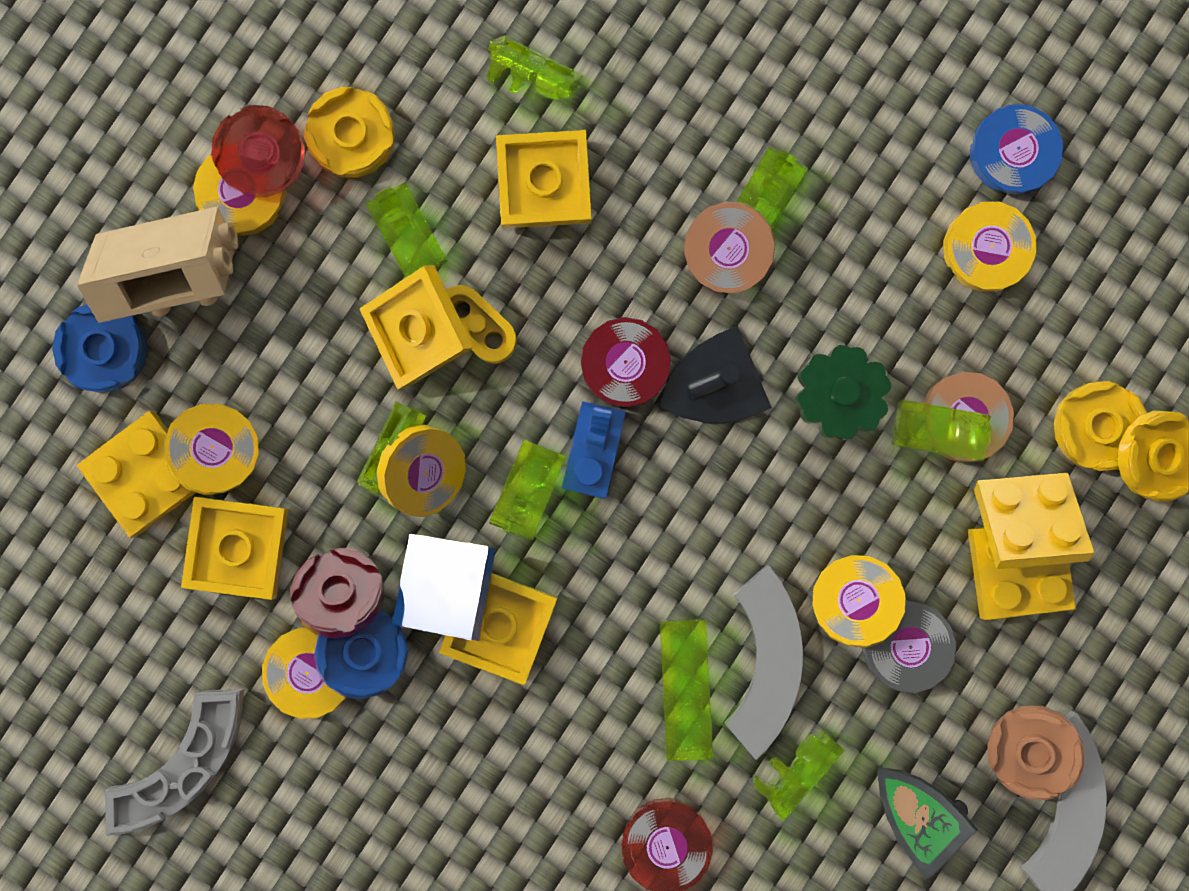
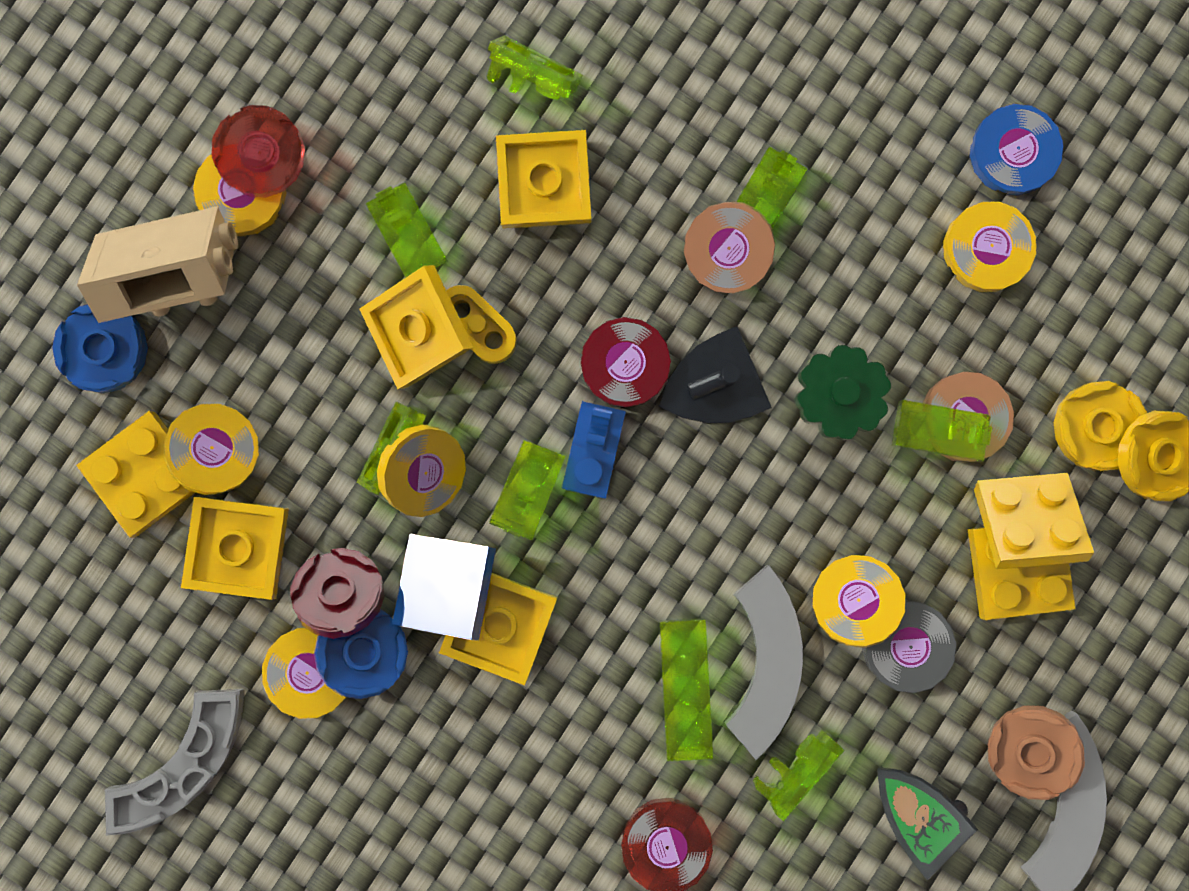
(349, 132): yellow tile -> none

